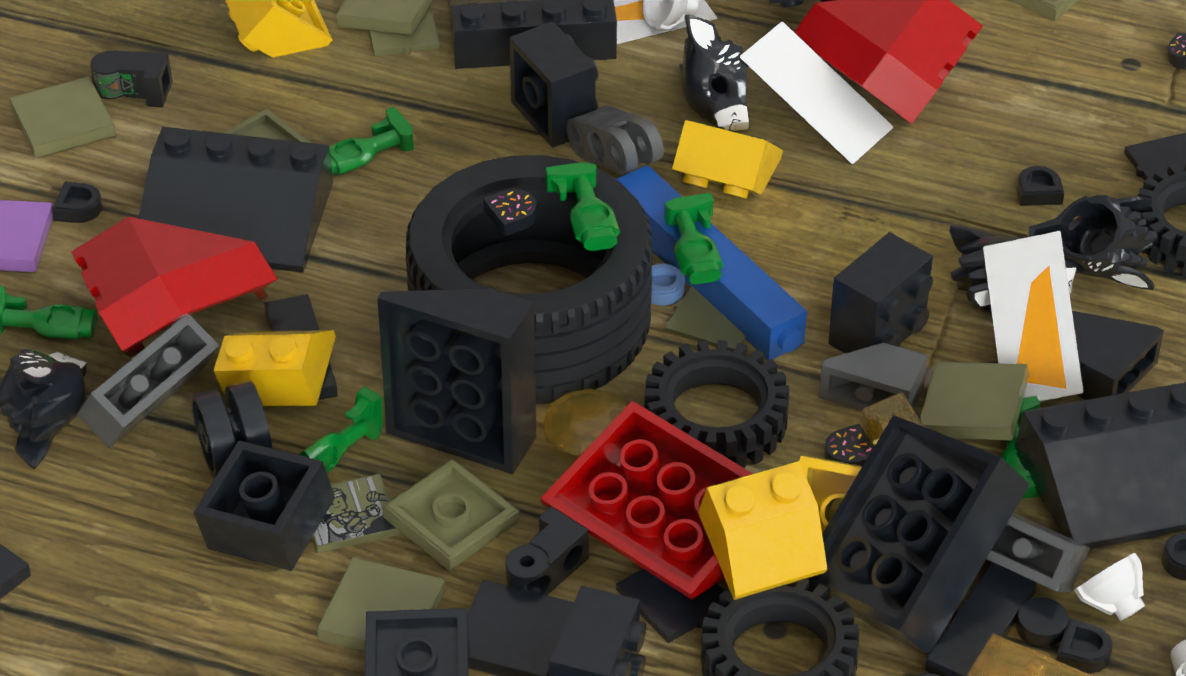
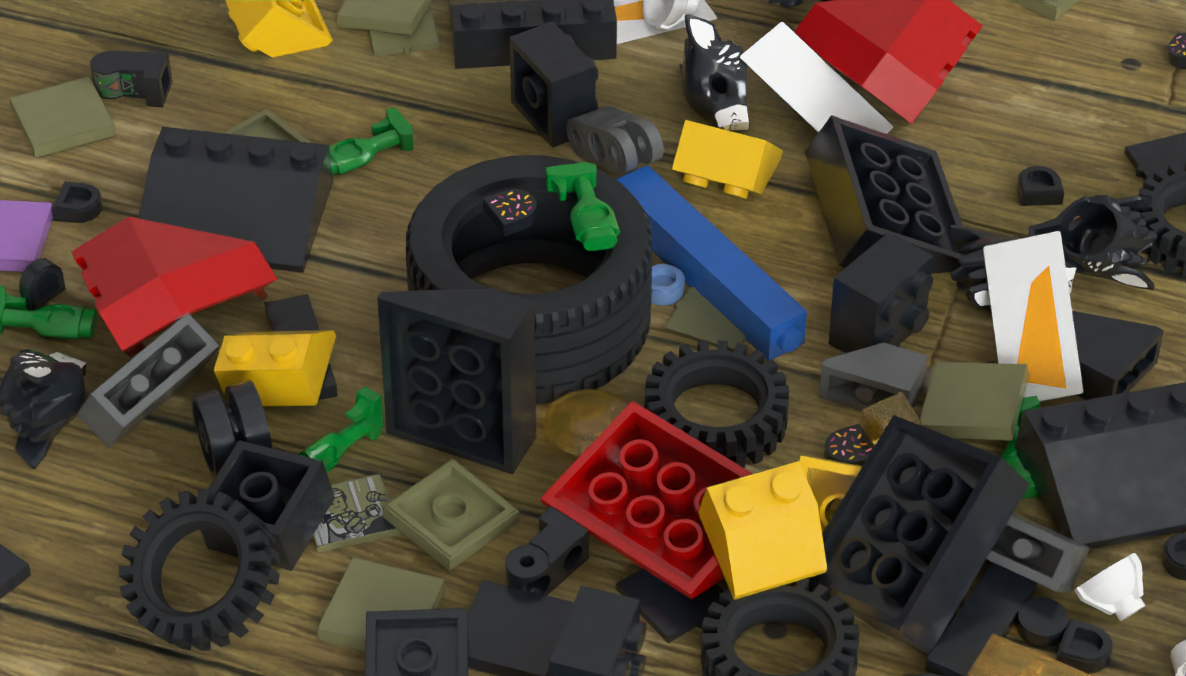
(41, 283): none -> black tile
(241, 599): none -> black tyre
(694, 251): green piece -> none
(881, 186): none -> black slope

